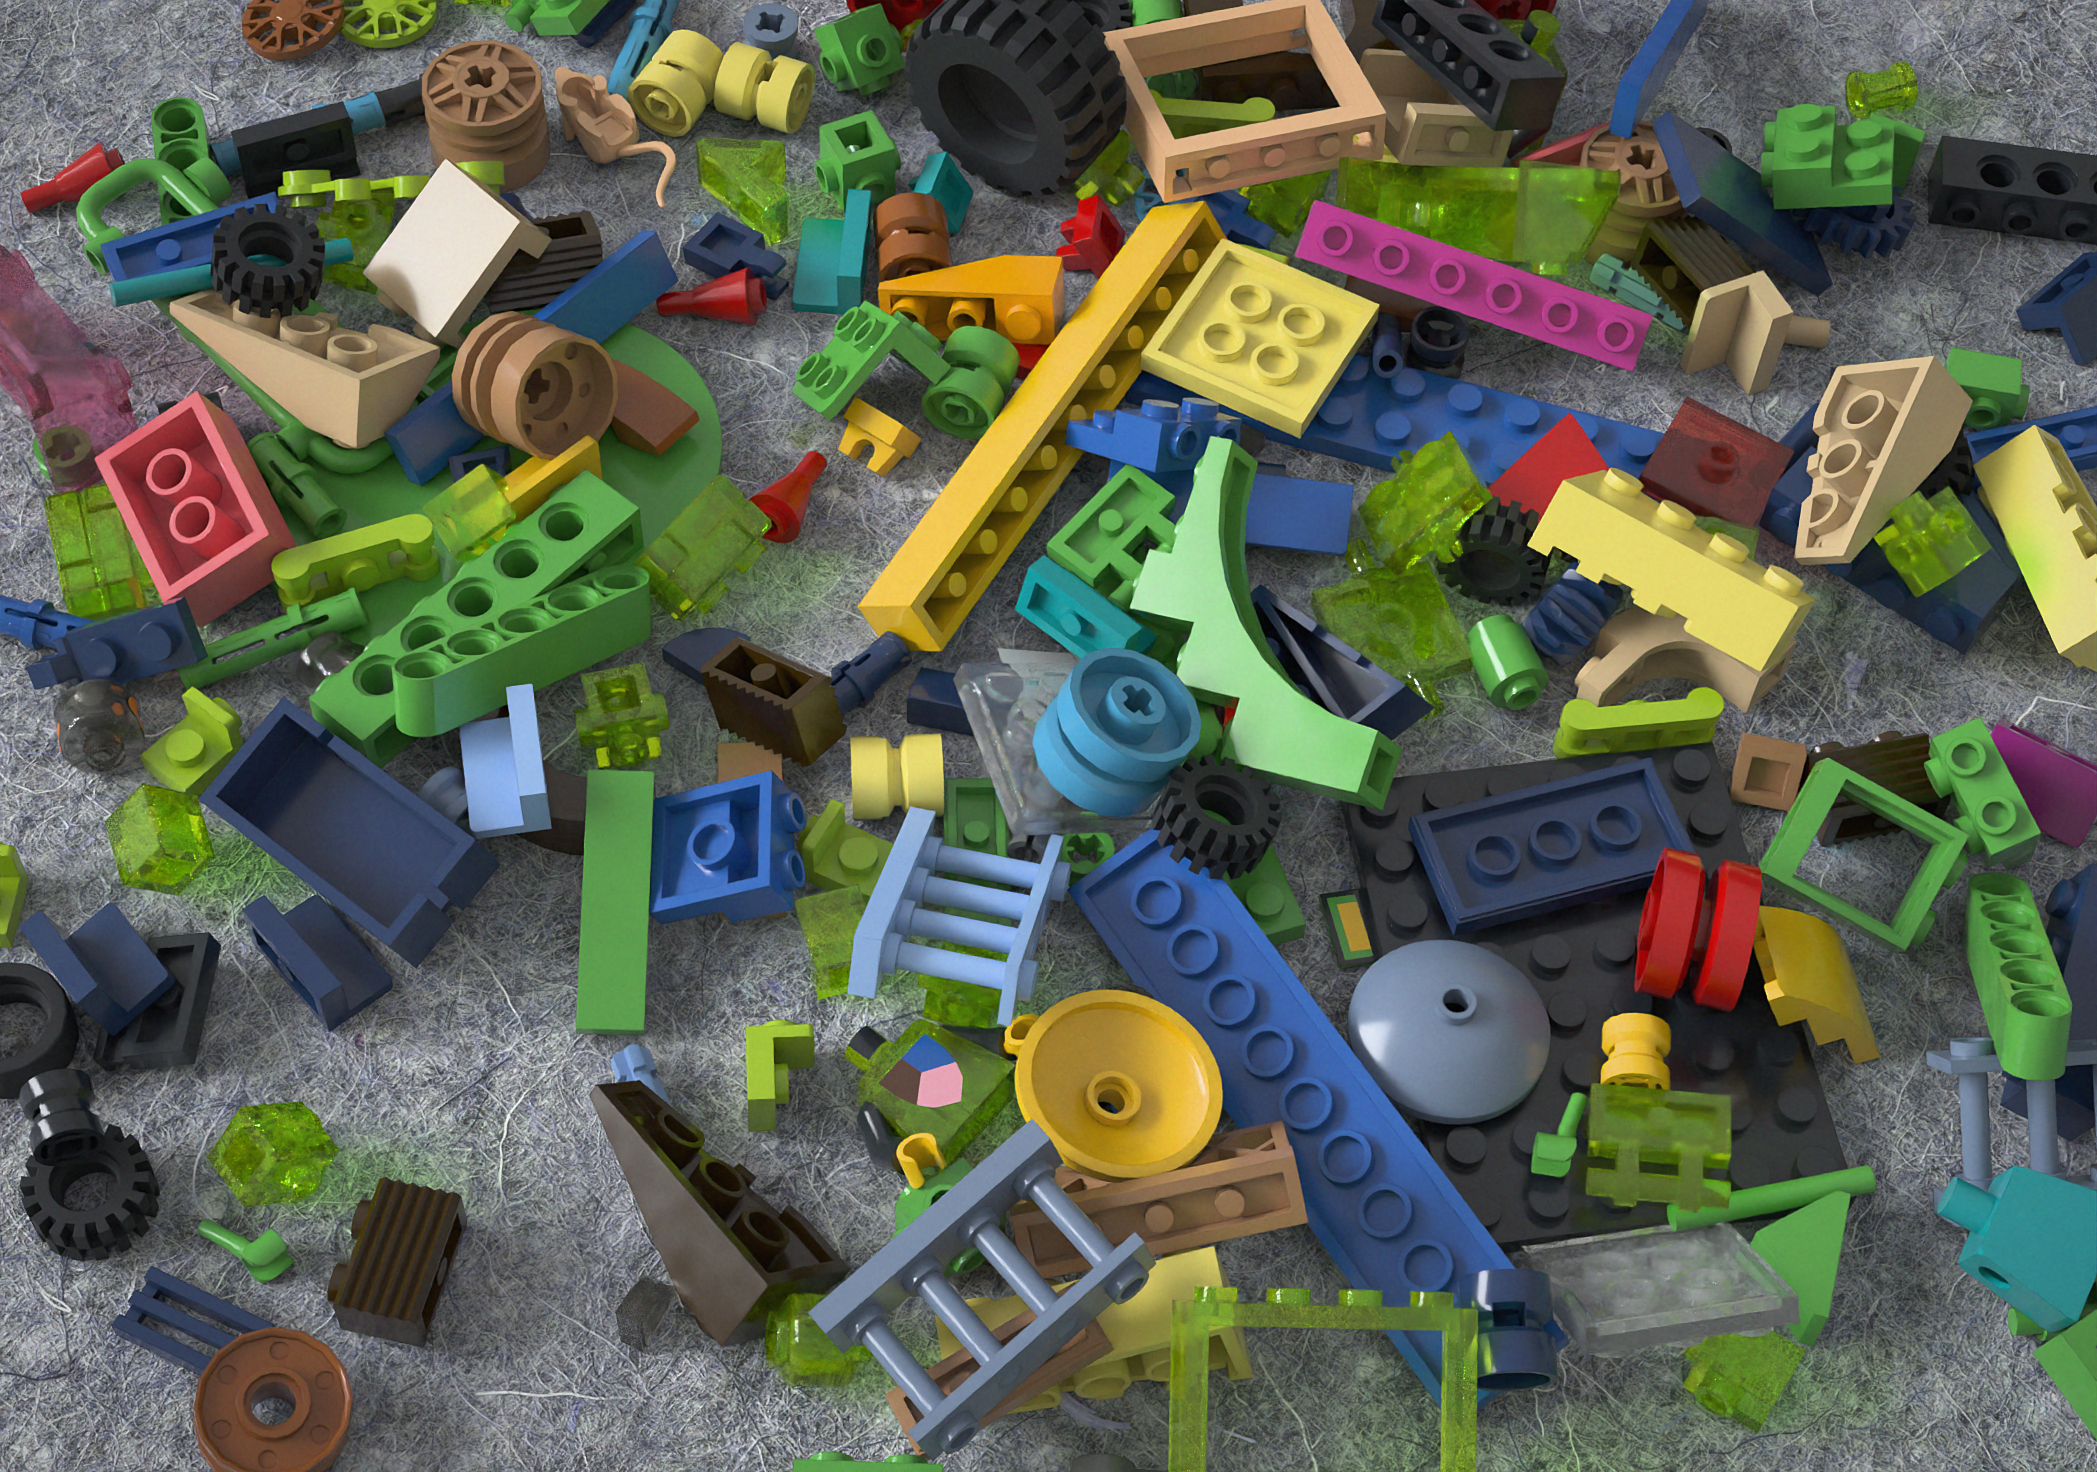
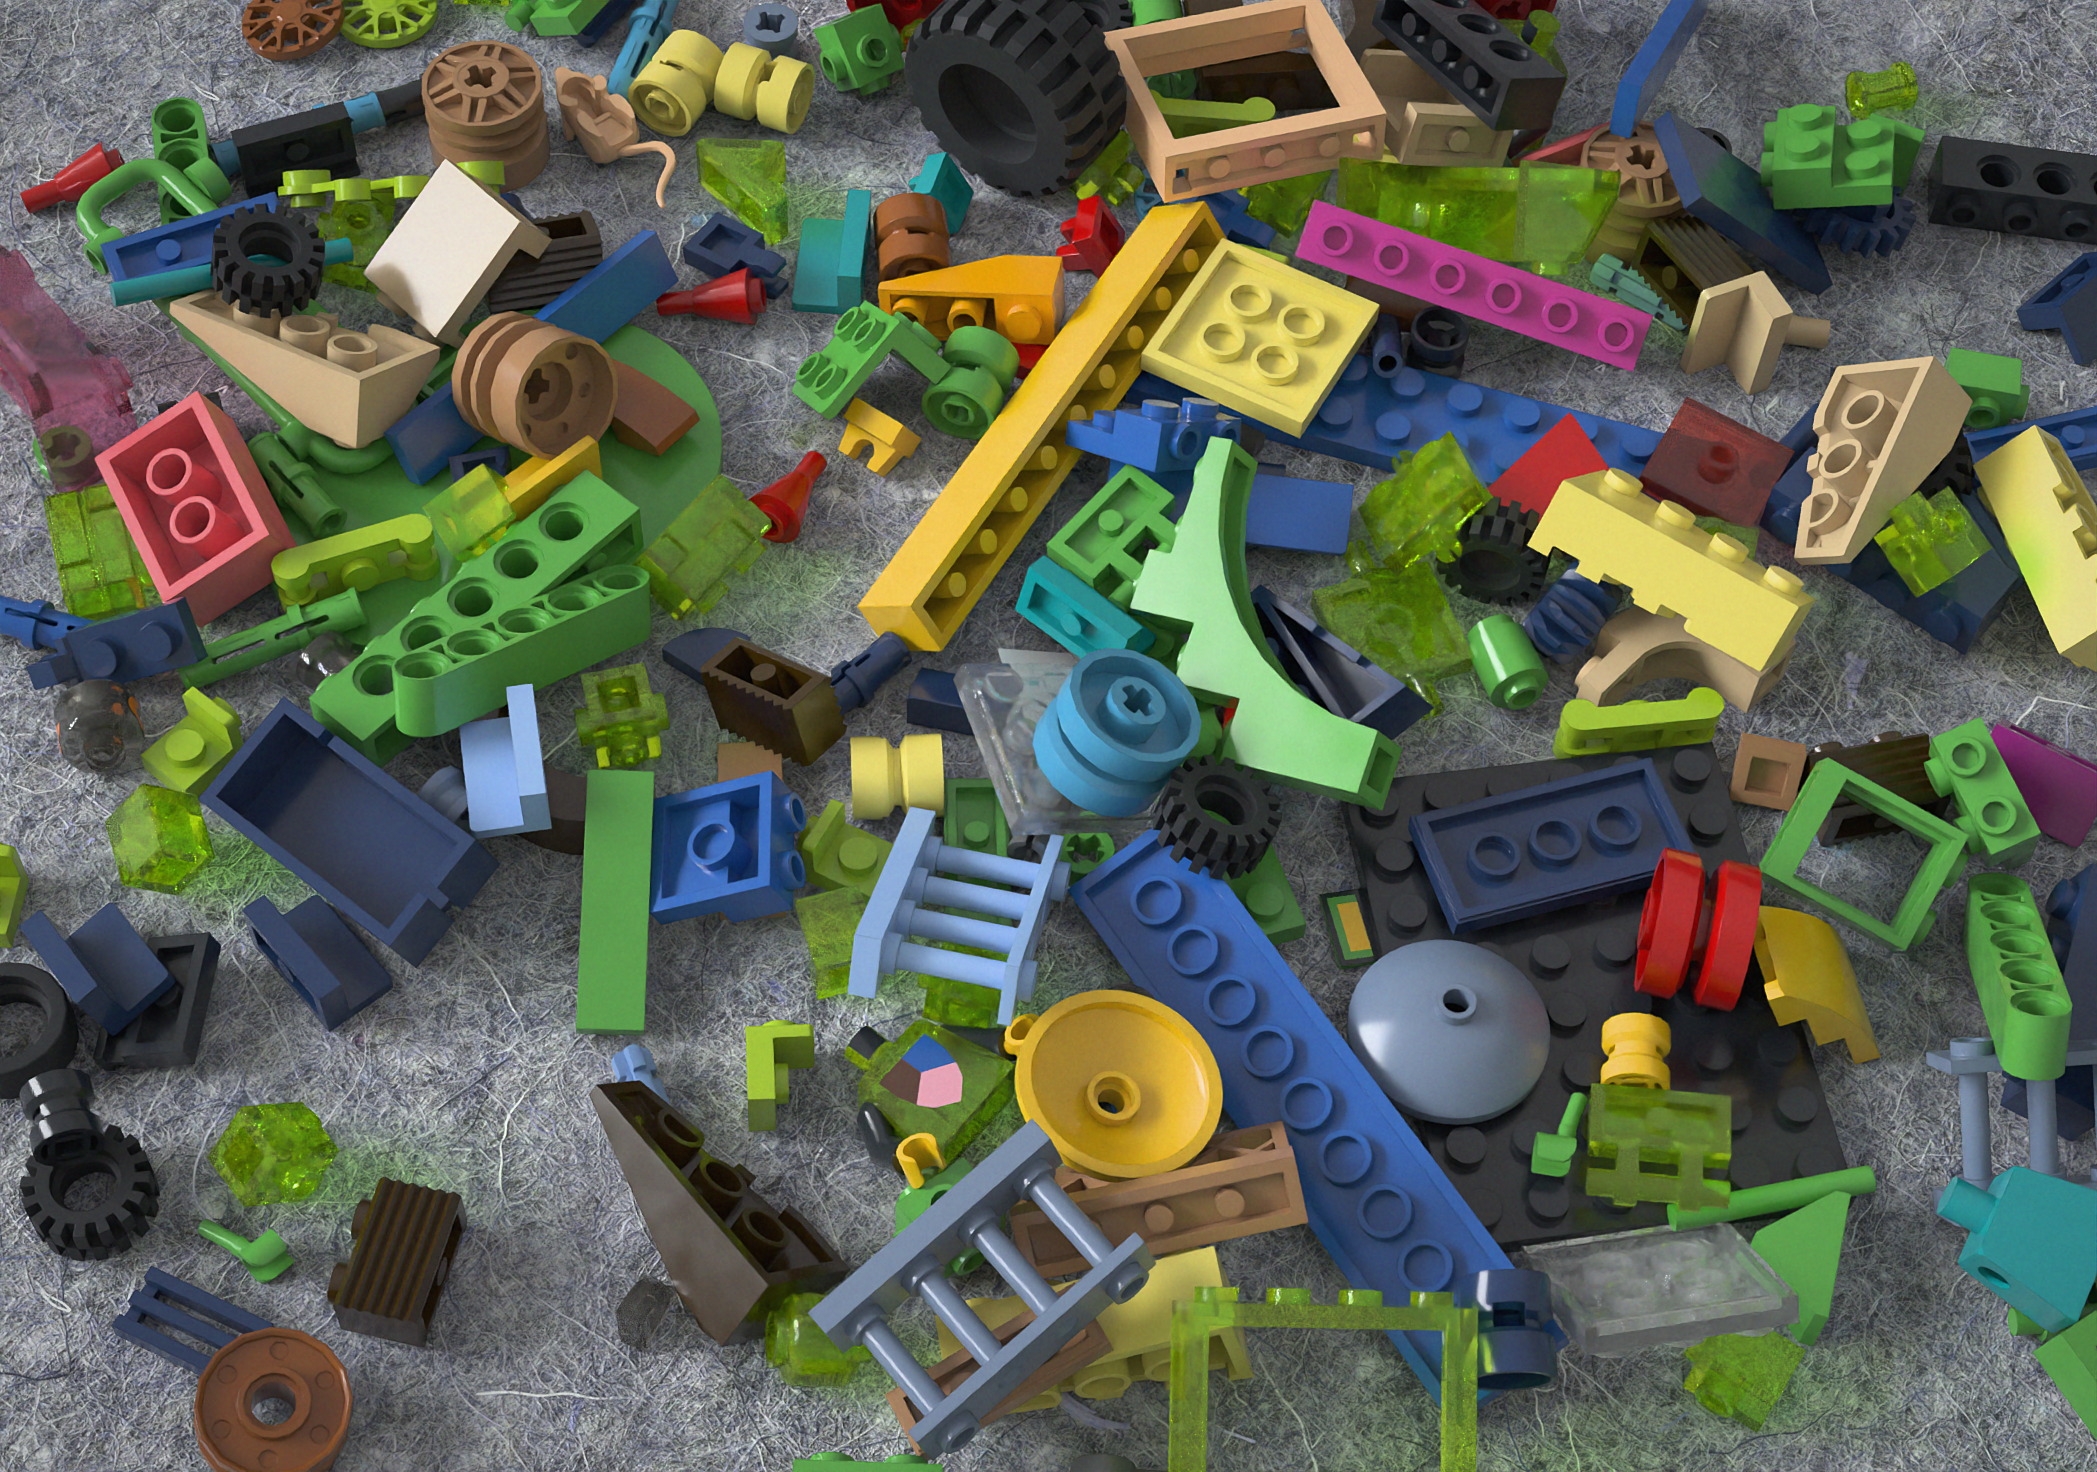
(858, 157): bright green brick -> none

